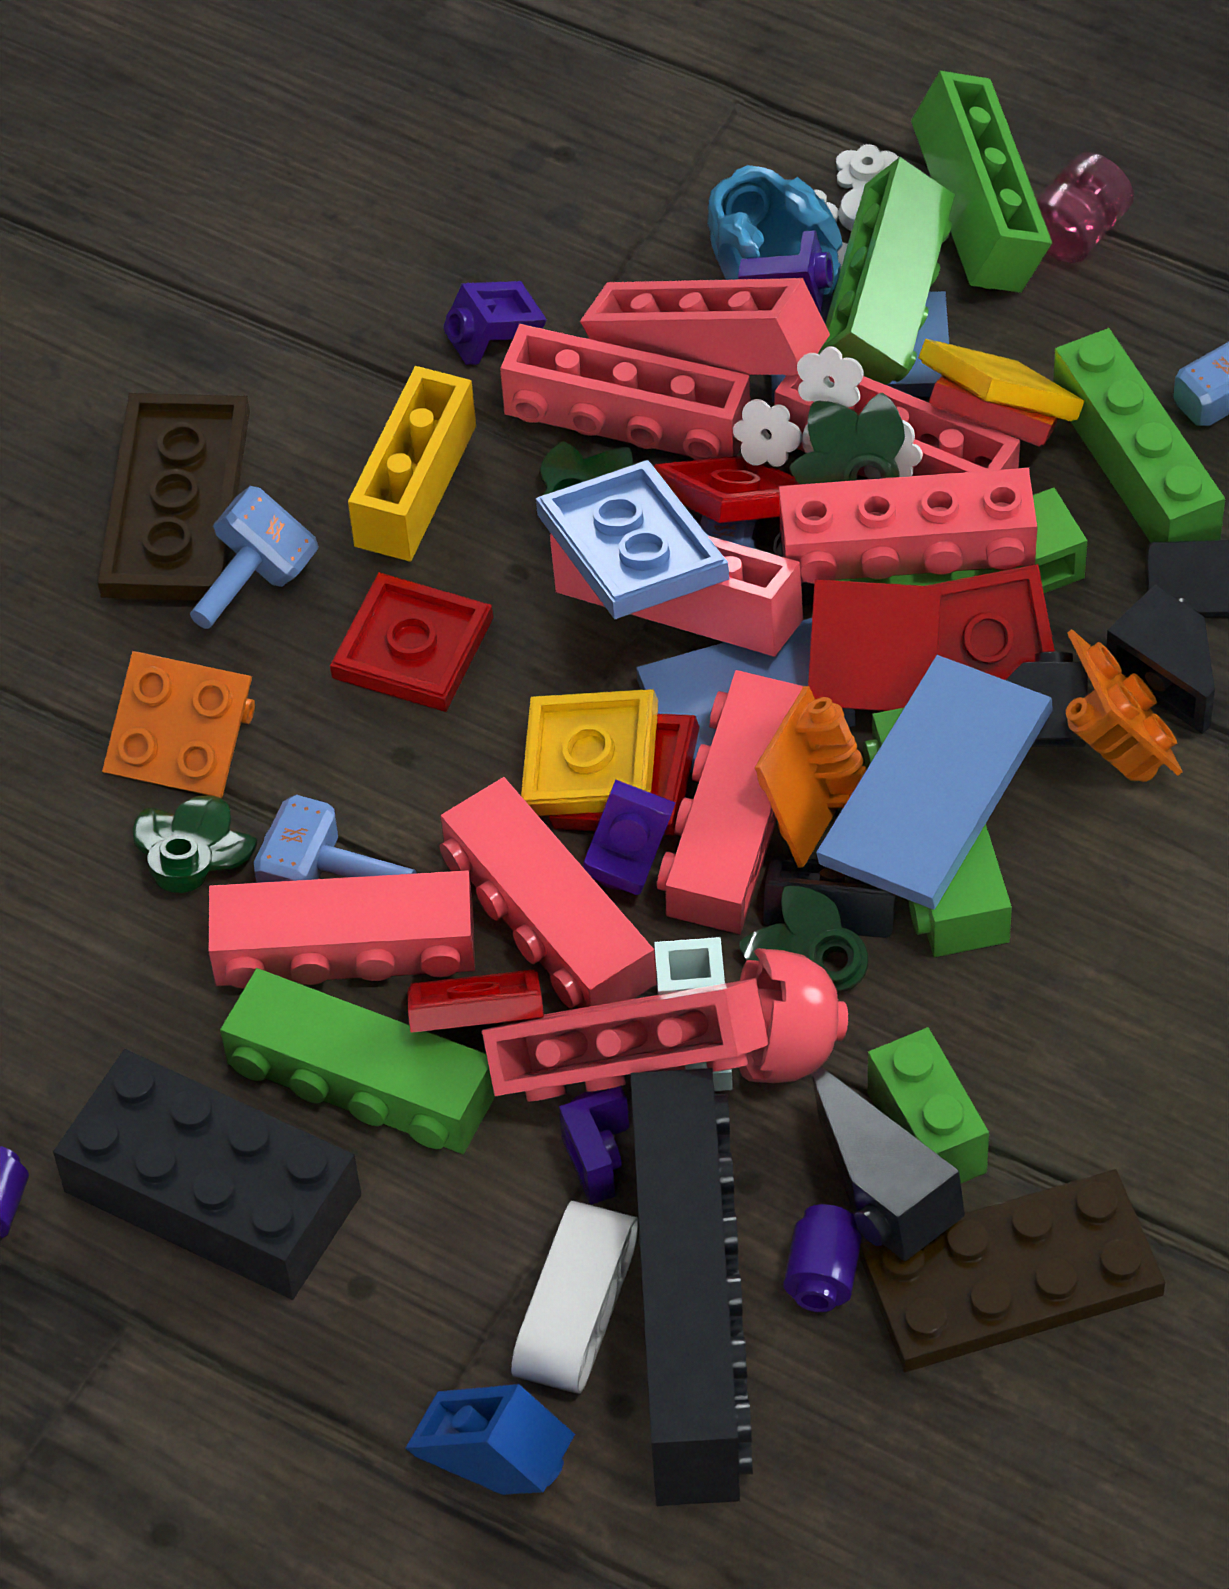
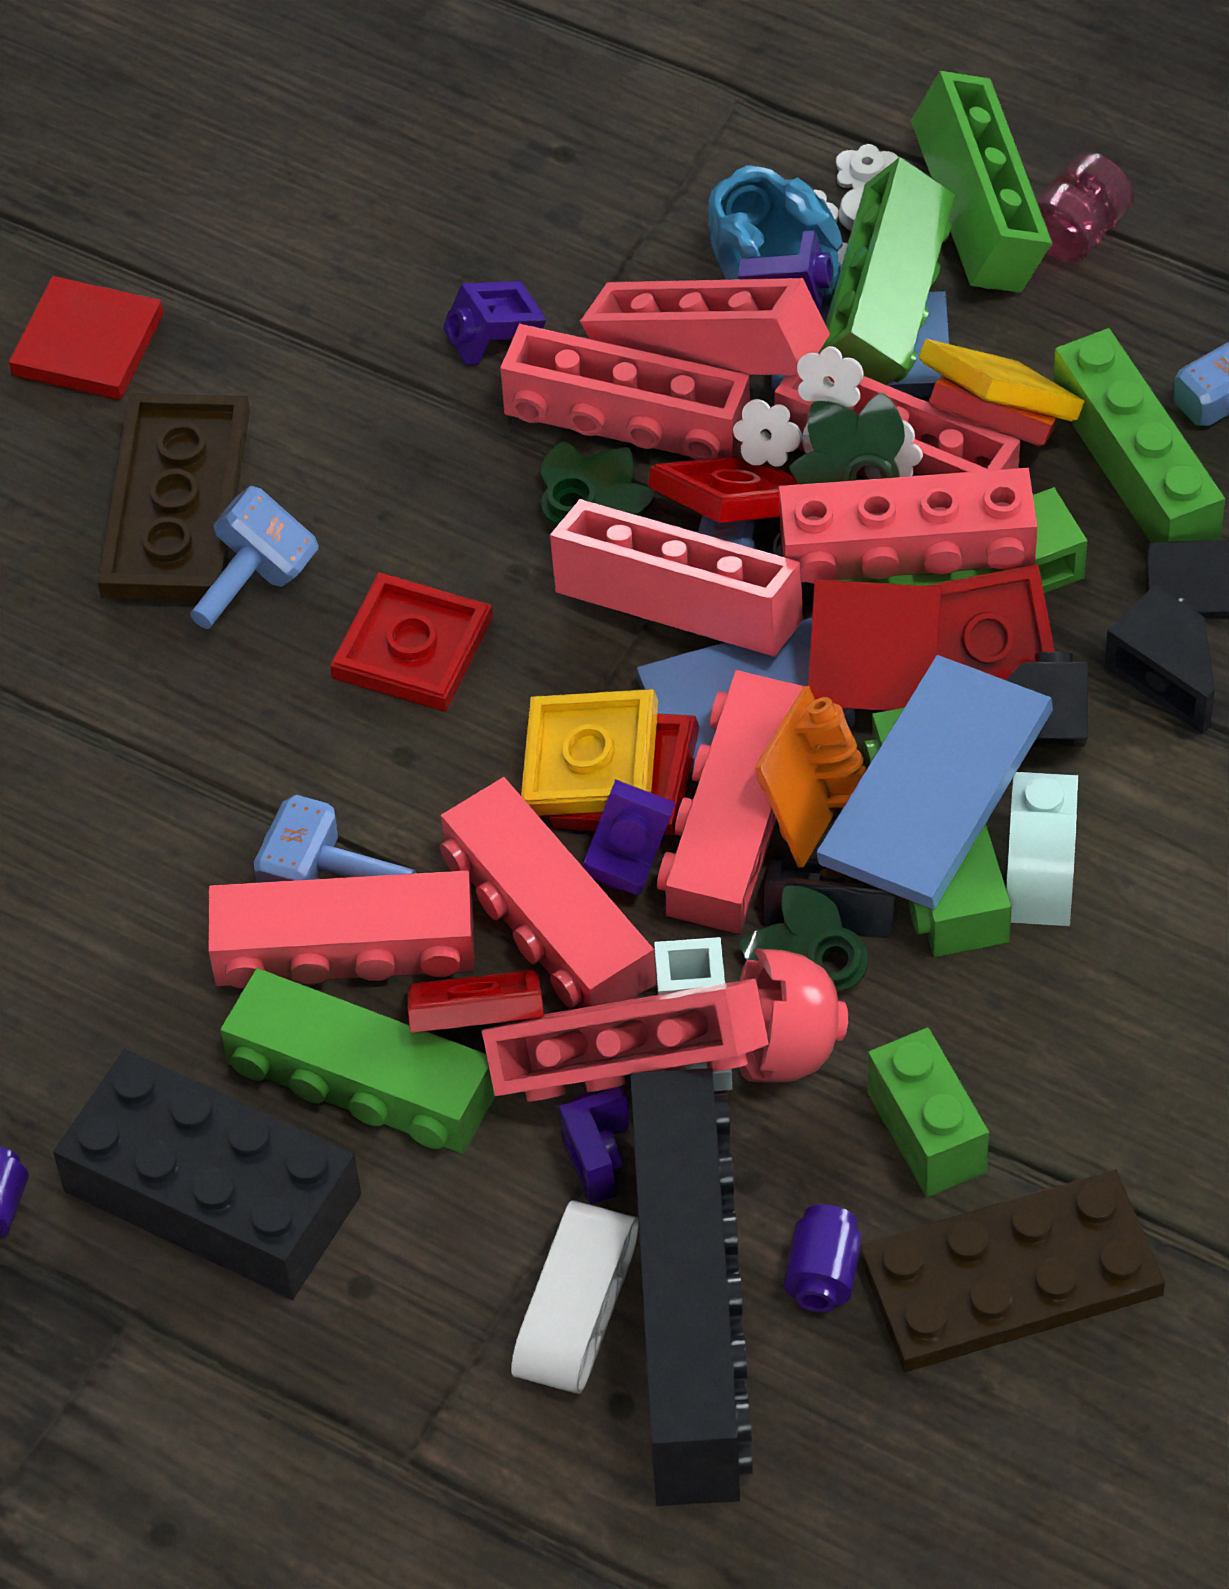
(86, 338): none -> red tile
(178, 724): orange hinge -> none
(190, 842): dark green plate -> none
(412, 463): yellow brick -> none
(493, 1438): blue slope -> none
(632, 539): medium blue tile -> none
(893, 1181): slope -> none
(1042, 848): none -> light aqua brick
(1119, 716): orange hinge -> none

